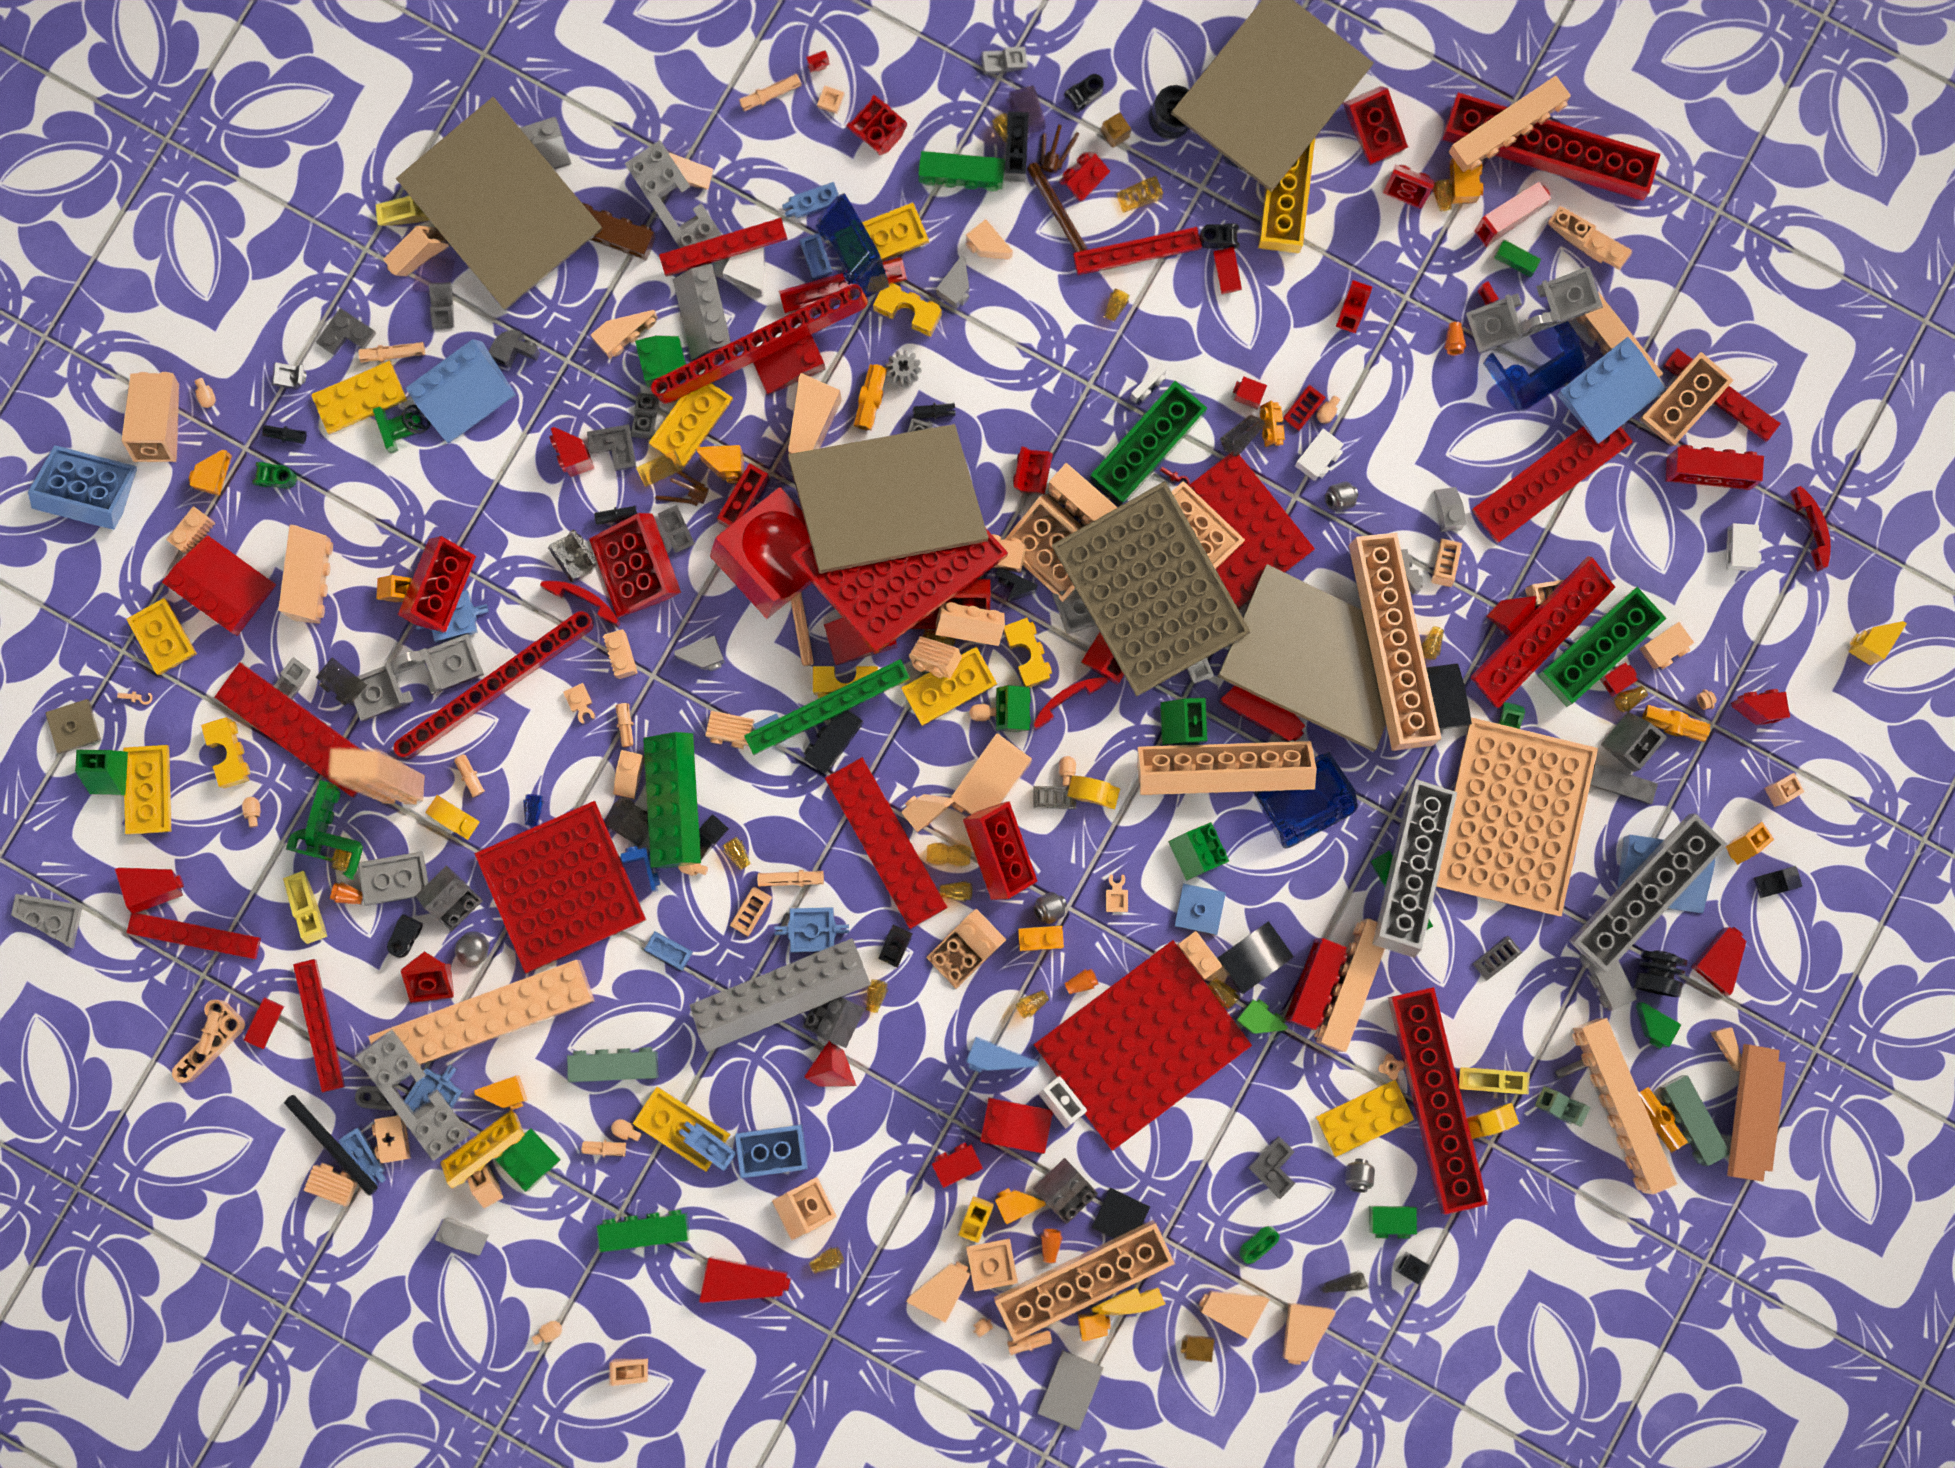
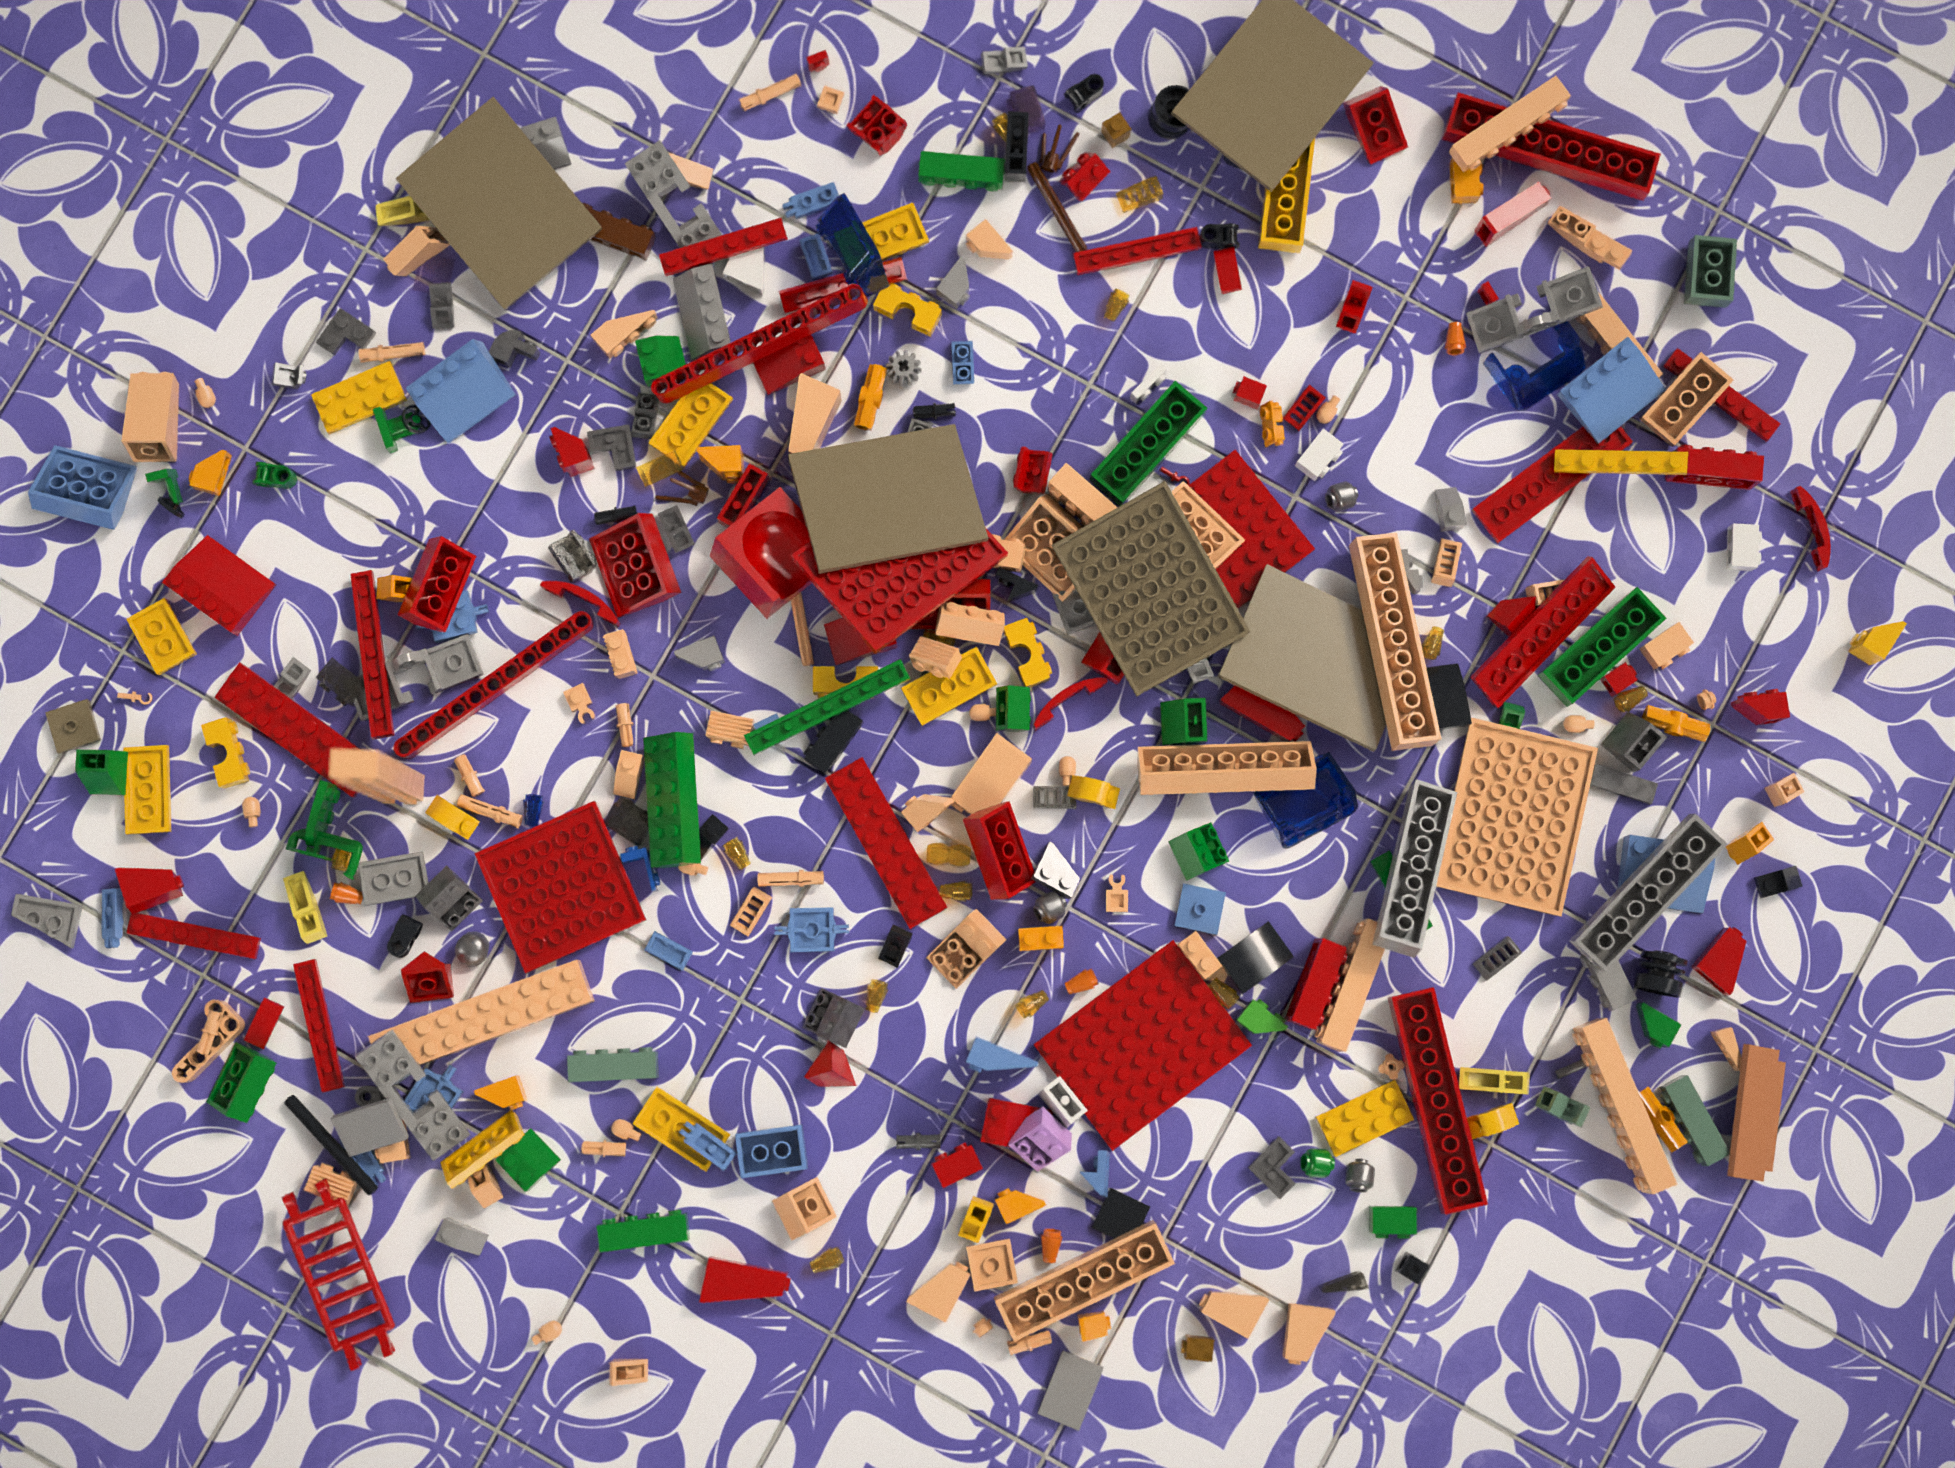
(112, 917): none -> medium blue hinge
(175, 498): none -> green piece
(190, 530): light nougat brick -> none
(241, 1082): none -> green slope
(285, 434): black axle -> none
(305, 575): light nougat slope -> none
(364, 1264): none -> red bar
(369, 1127): none -> light grey tile
(372, 655): none -> red plate
(499, 814): none -> light nougat pin
(779, 995): light grey brick -> none
(917, 1141): none -> dark grey pin
(962, 362): none -> medium blue slope
(1041, 1139): none -> lavender slope
(1055, 872): none -> wing
(1065, 1190): flat silver slope -> none
(1099, 1179): none -> medium blue slope
(1130, 1302): yellow slope -> none
(1241, 435): clear smoke slope -> none
(1259, 1244): green plate -> none
(1317, 1163): none -> green head
(1409, 186): red slope -> none
(1443, 194): clear yellow cone -> none
(1517, 258): green slope -> none
(1577, 723): none -> light nougat cylinder
(1621, 462): none -> yellow plate
(1710, 271): none -> sand green brick

